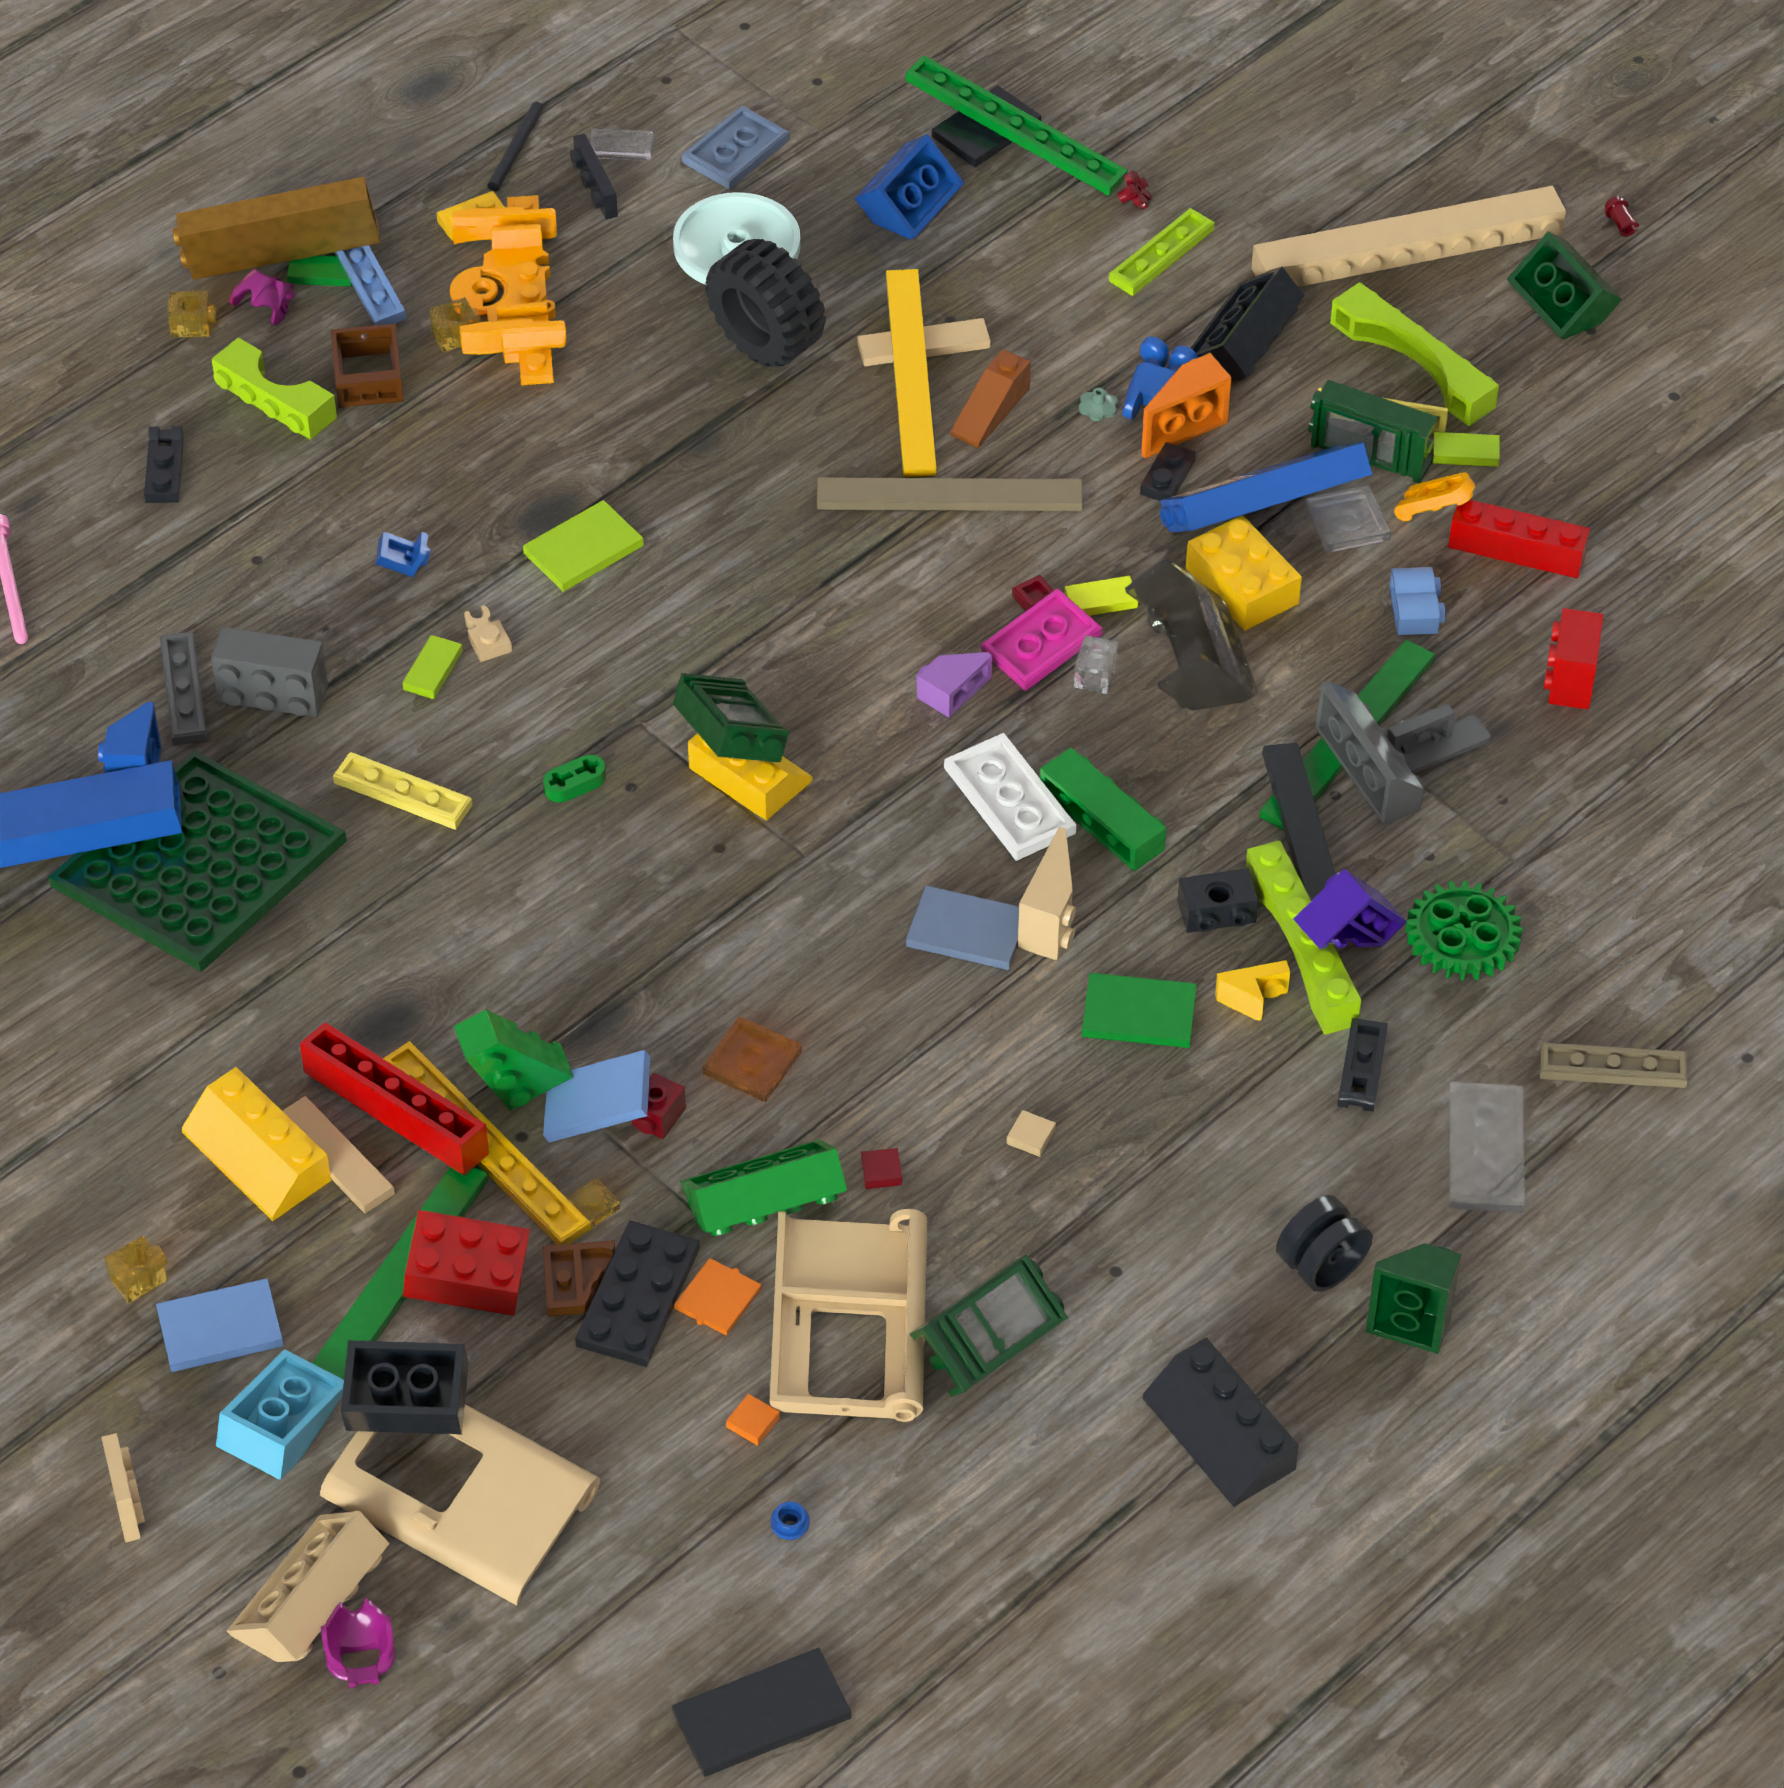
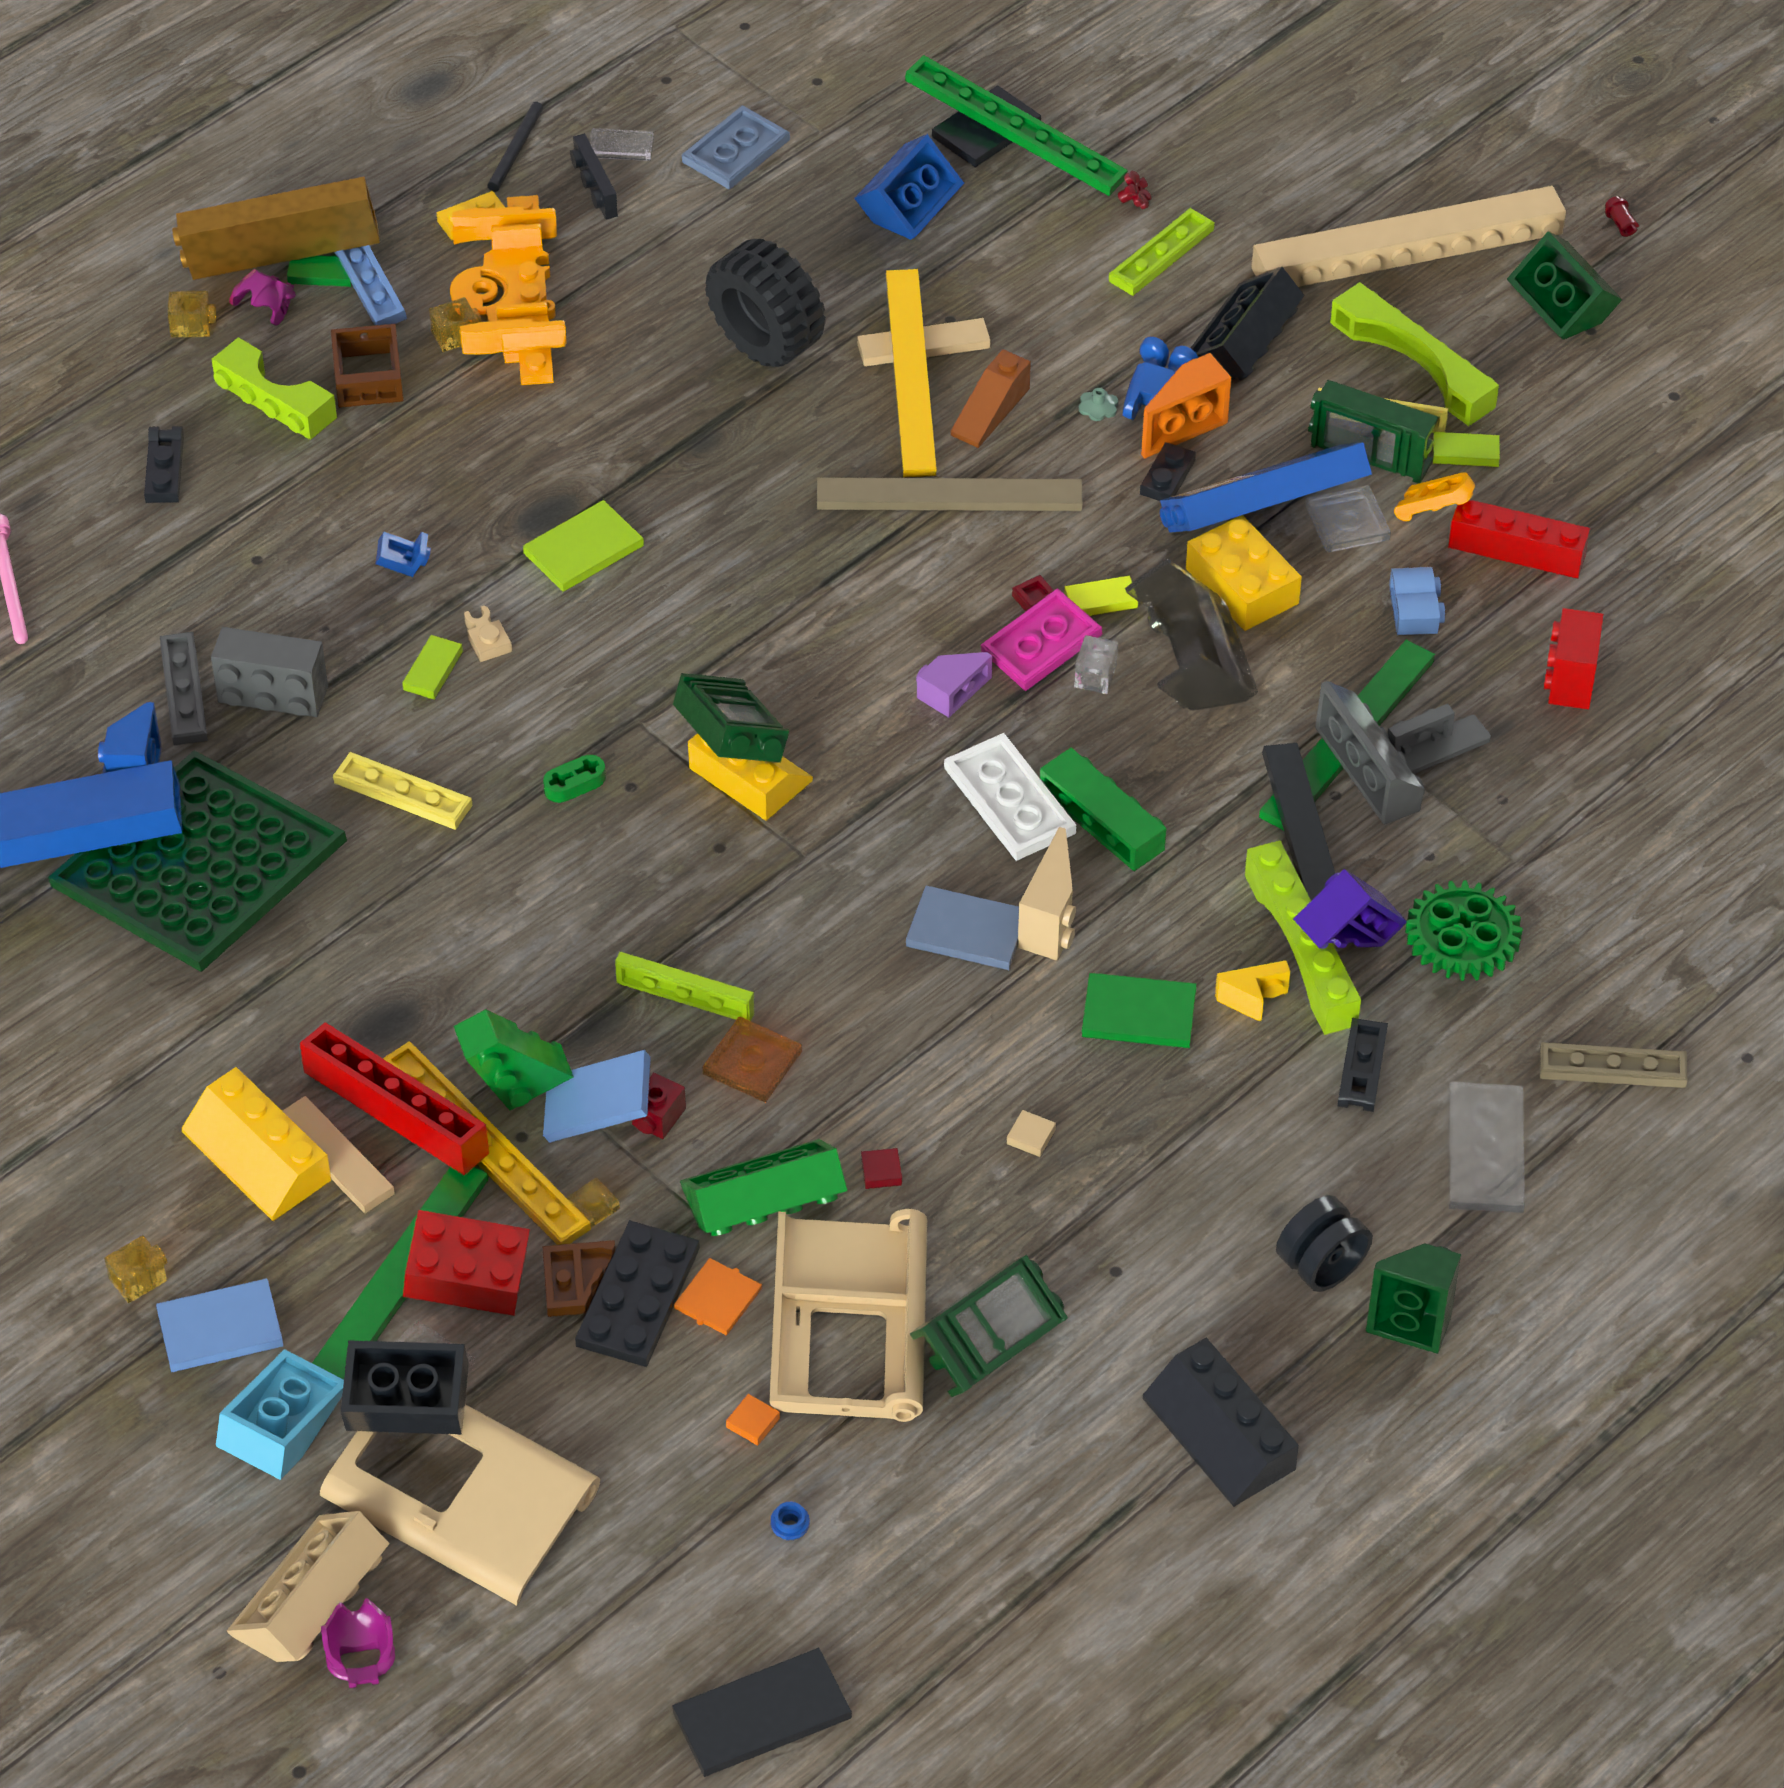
(124, 1487): tan plate -> none
(684, 987): none -> lime tile
(725, 221): light aqua dish -> none
(1217, 900): black brick -> none

